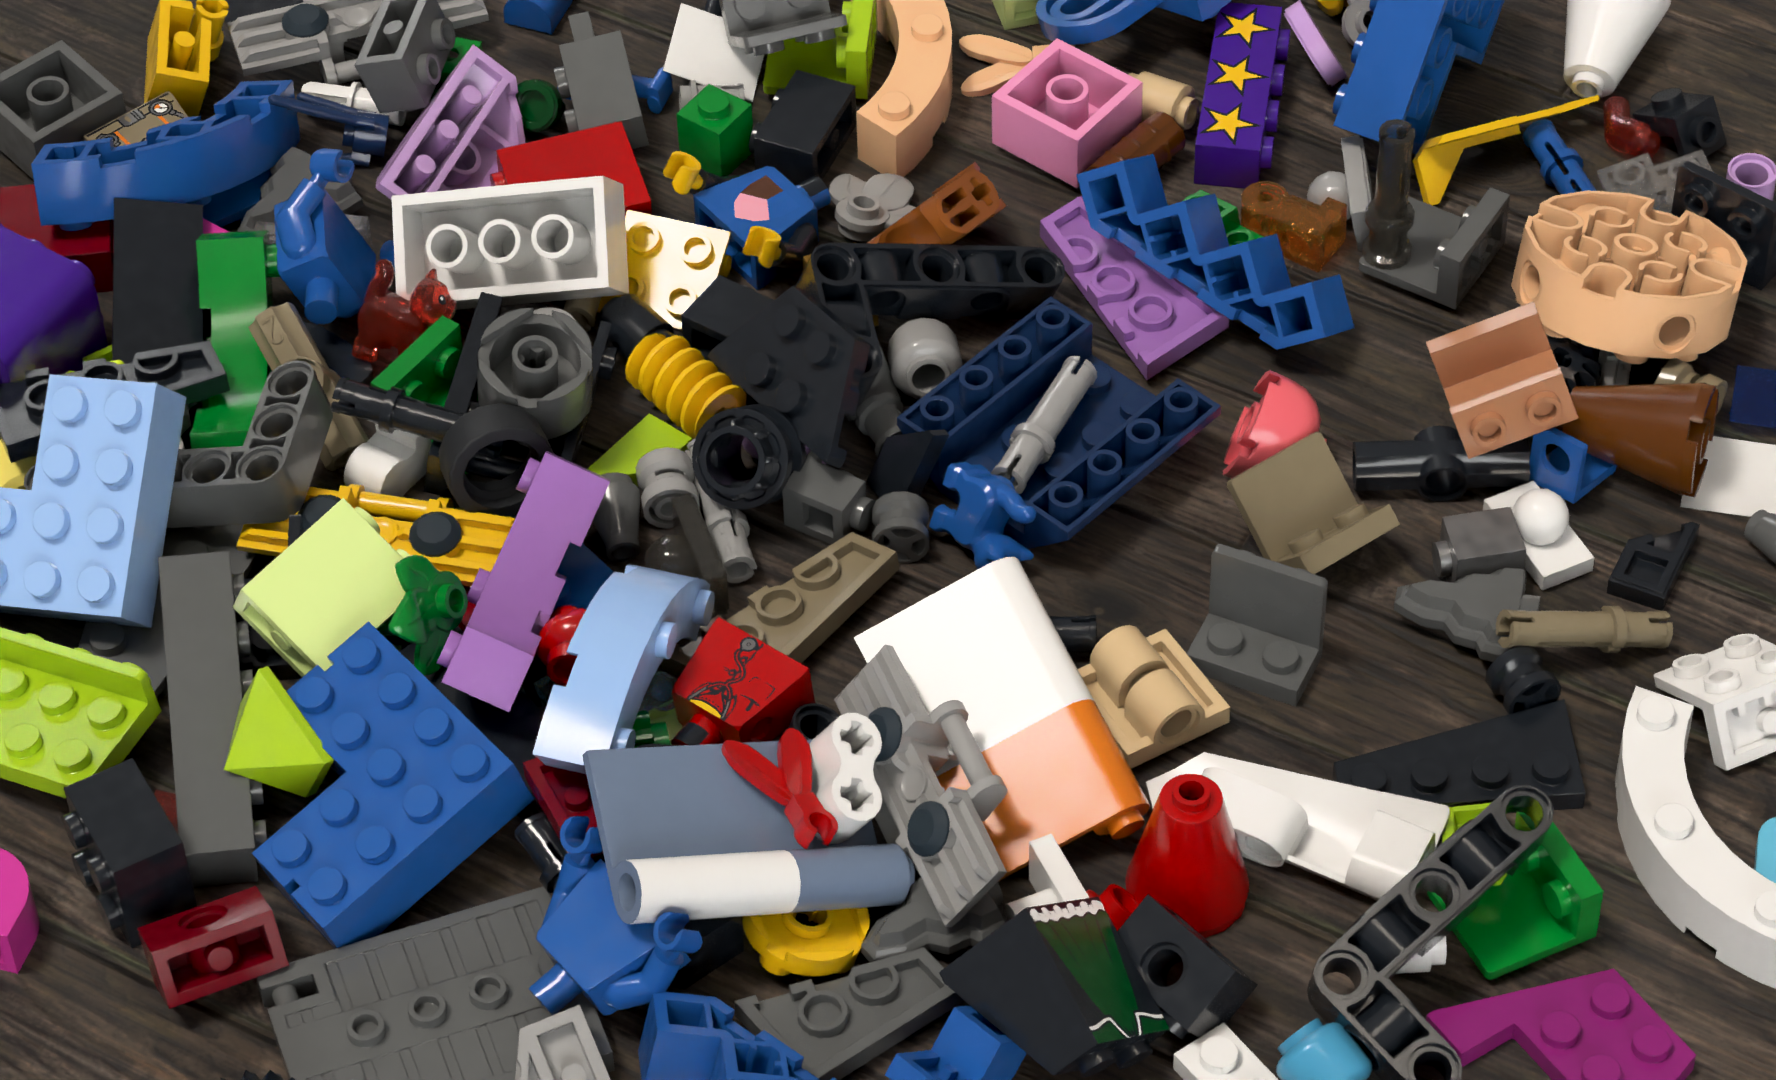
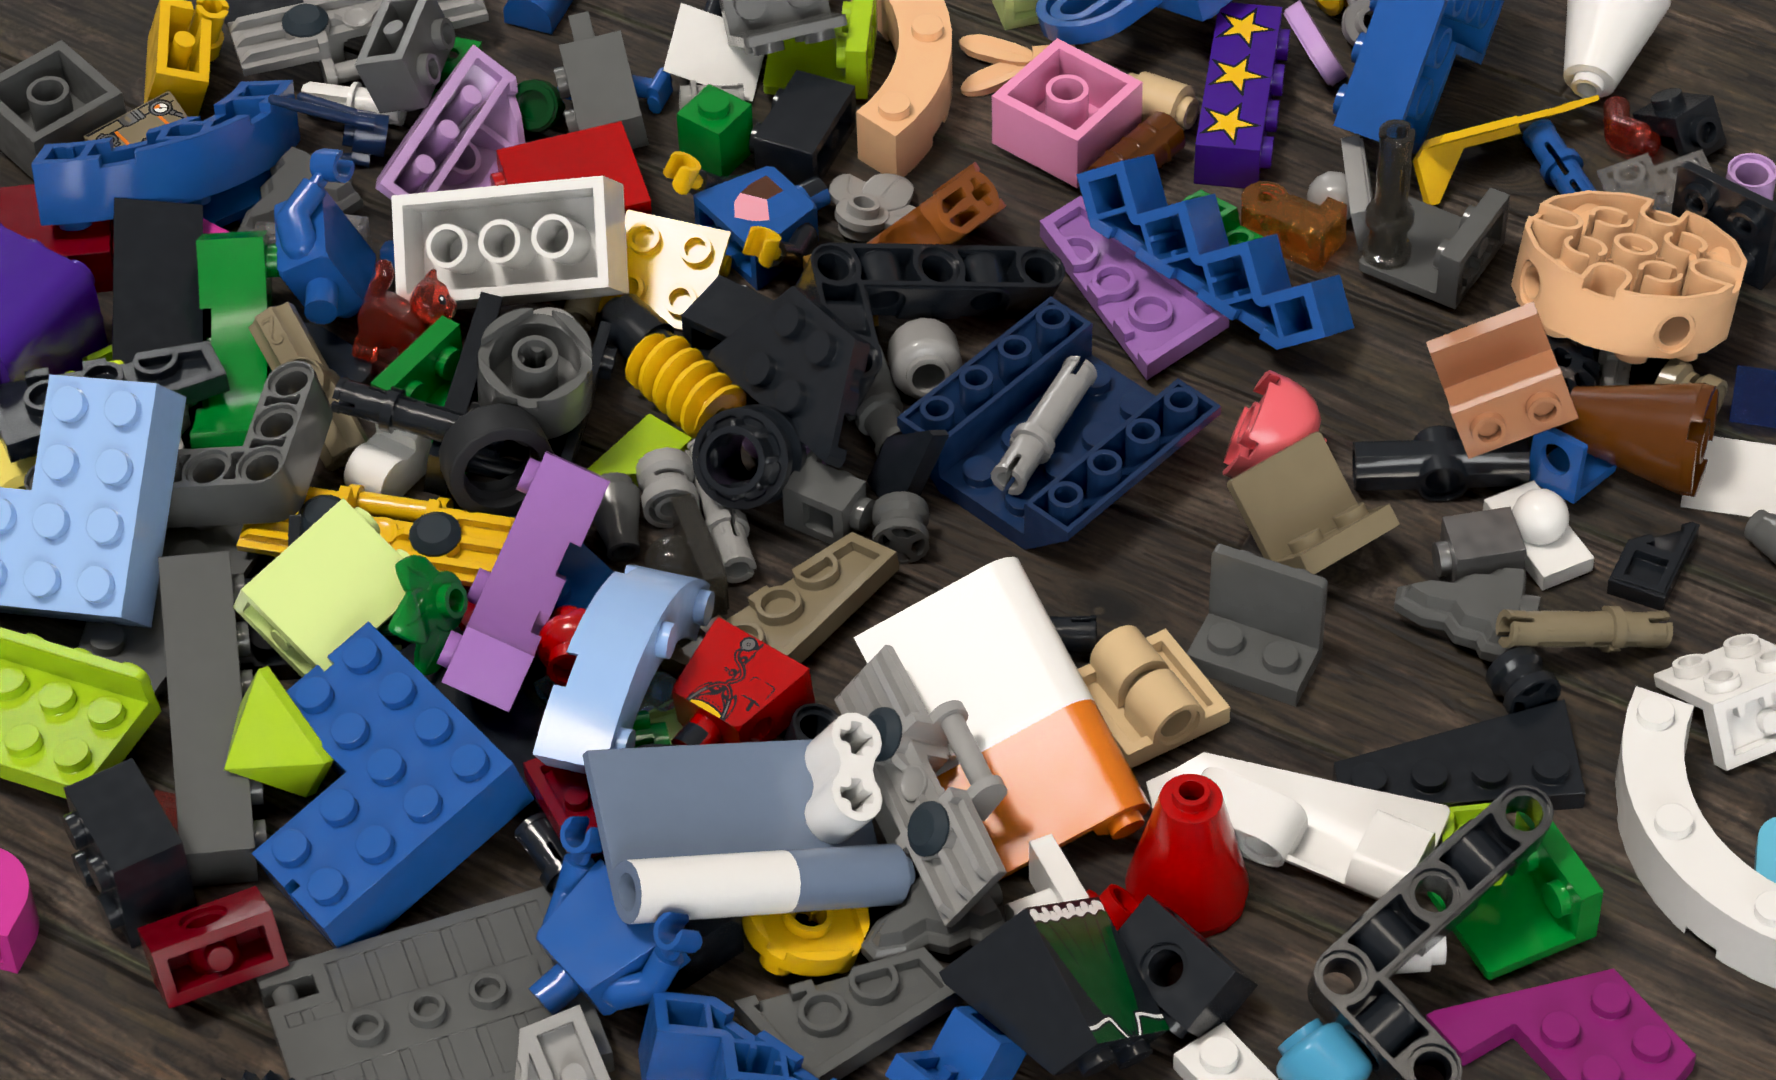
(786, 784): red piece -> none
(982, 514): blue animal -> none

